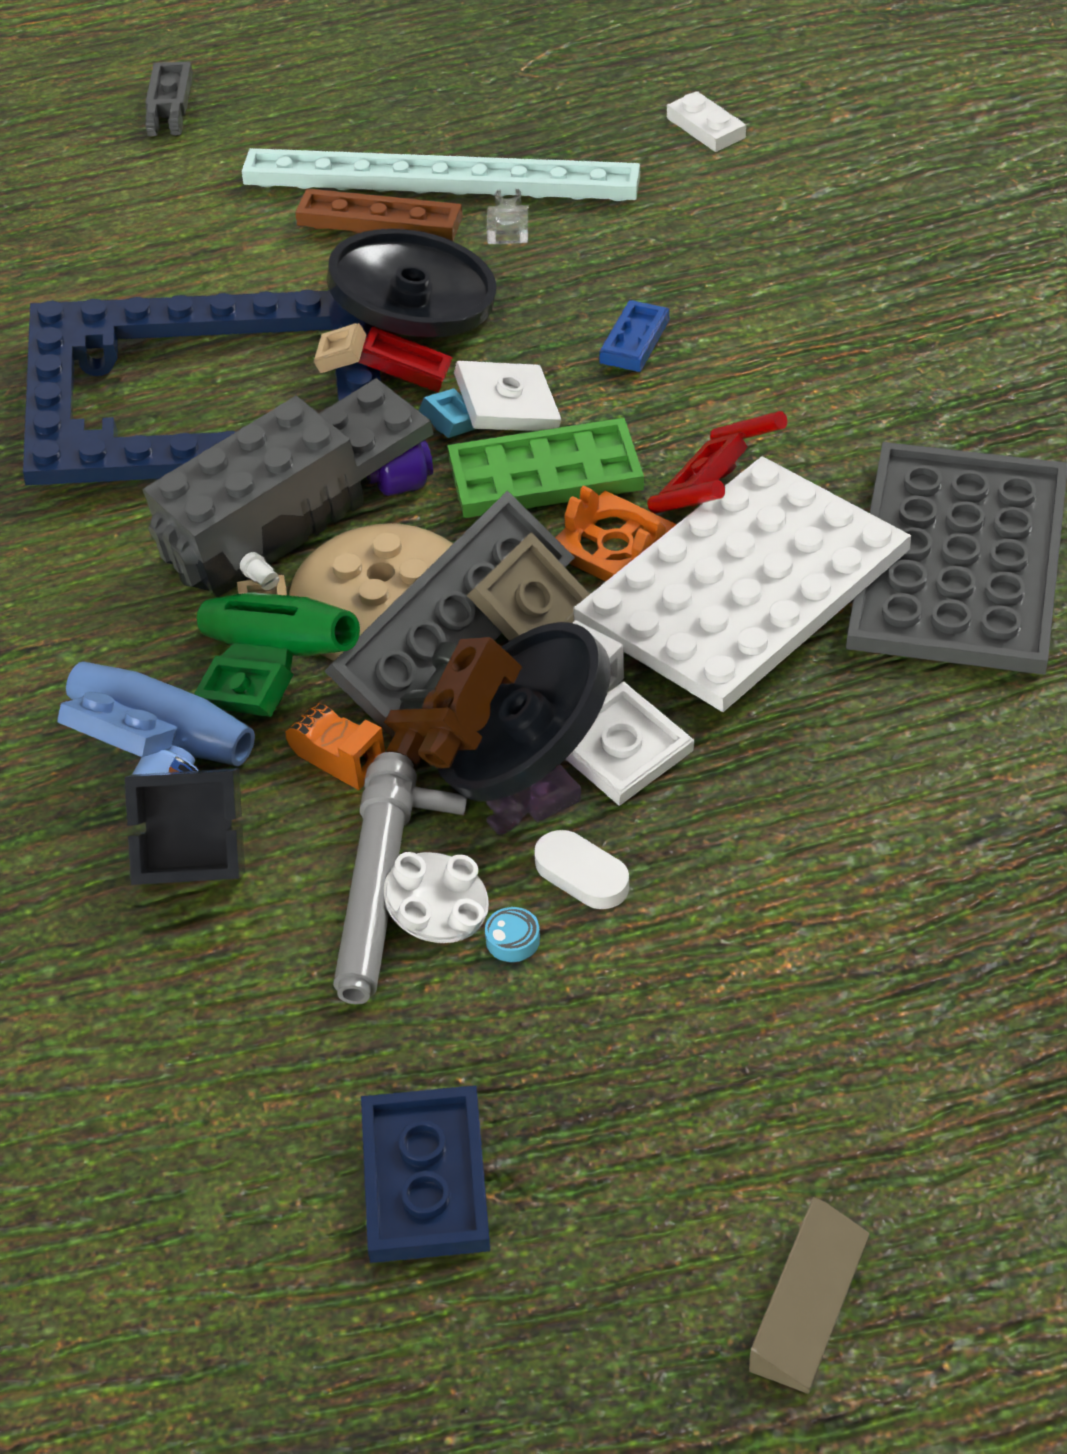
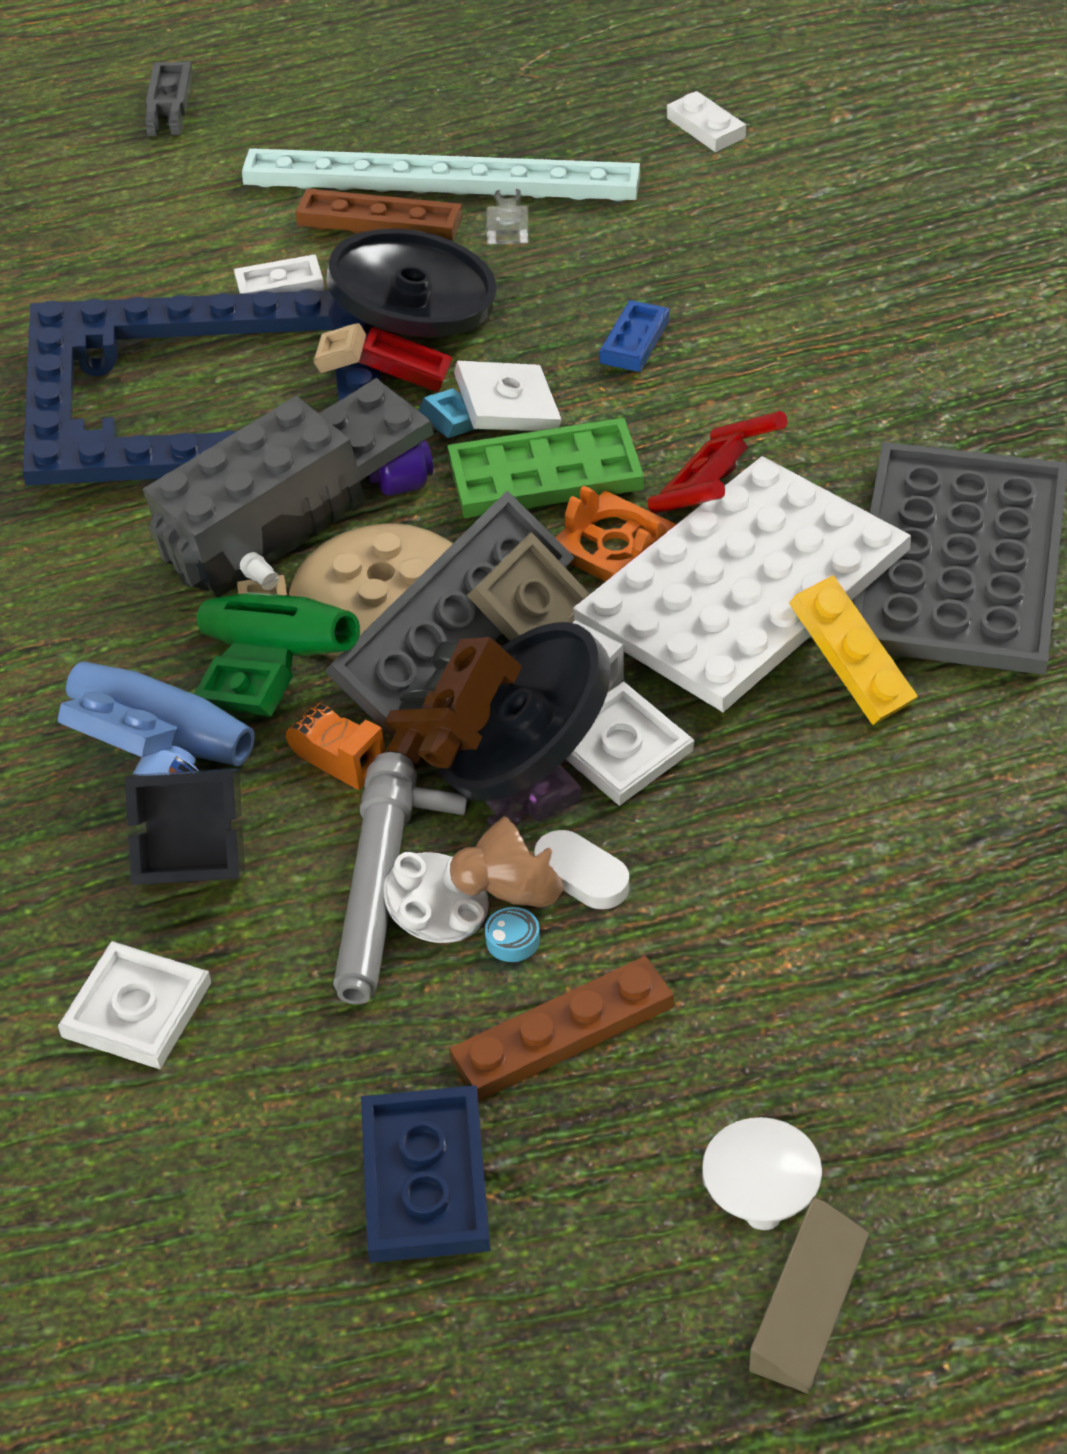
(135, 1004): none -> white plate
(280, 276): none -> white plate
(506, 869): none -> medium nougat piece
(561, 1027): none -> dark orange plate
(762, 1171): none -> white dish
(853, 649): none -> yellow plate

